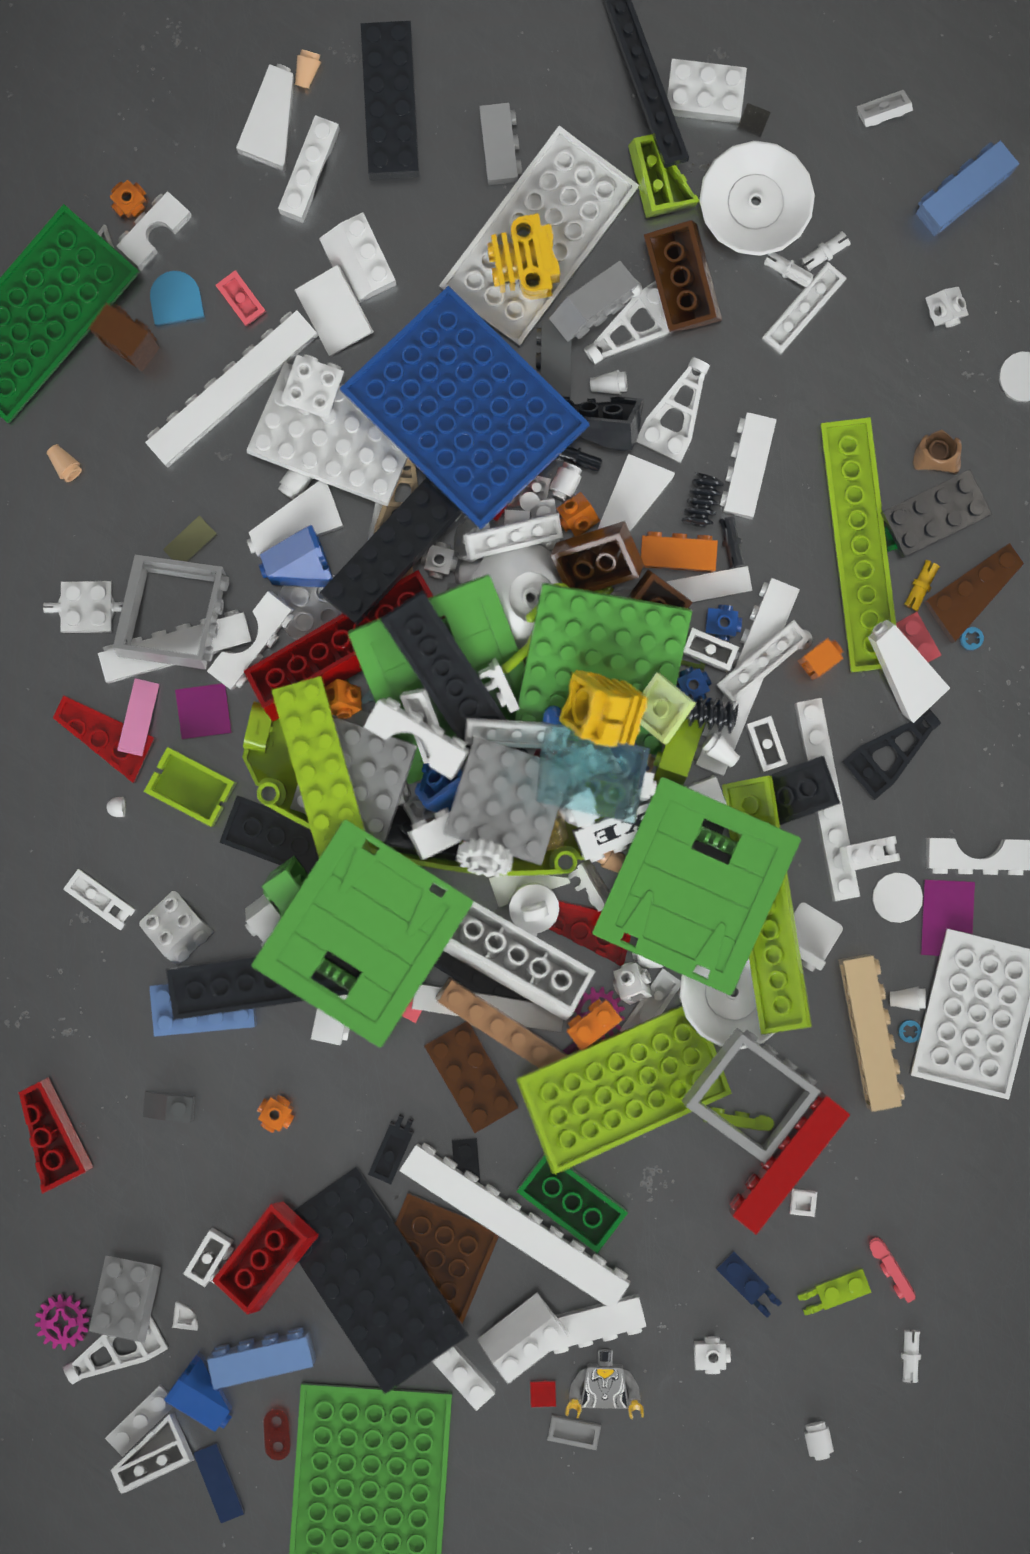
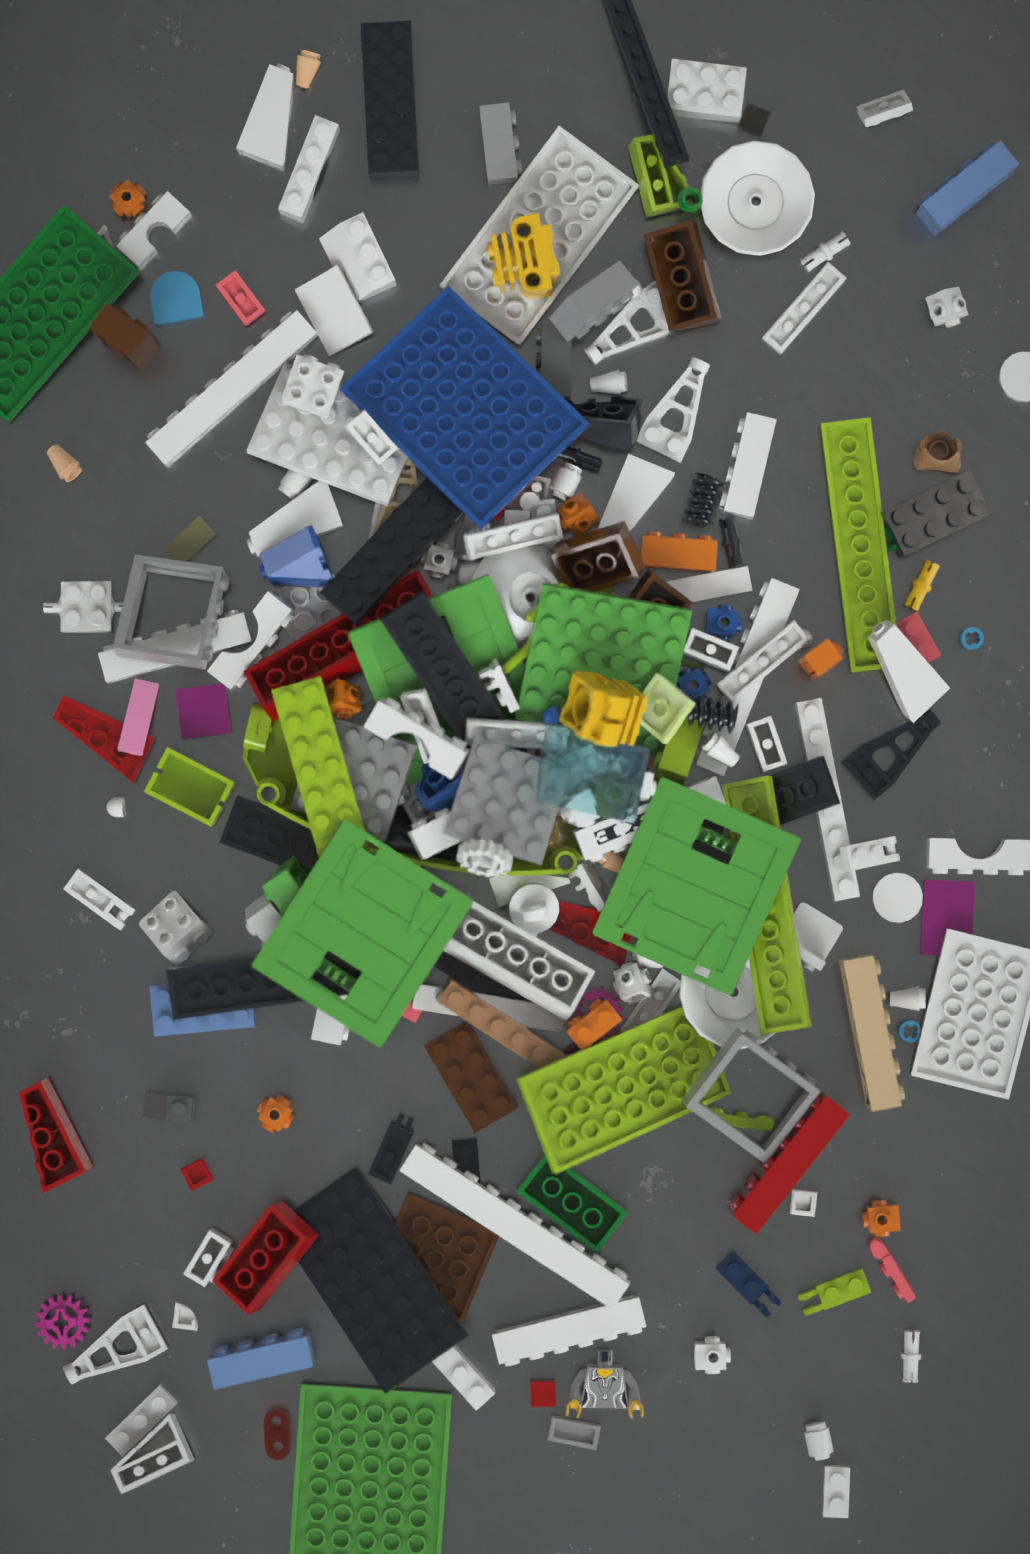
(125, 1299): light grey brick -> none
(197, 1174): none -> red tile
(197, 1398): blue slope -> none
(219, 1482): dark blue tile -> none
(371, 437): none -> white plate
(523, 1337): white slope -> none
(695, 194): none -> green plate
(789, 269): white axle -> none
(836, 1491): none -> white plate
(890, 1221): none -> orange brick
(968, 596): reddish brown wedge -> none

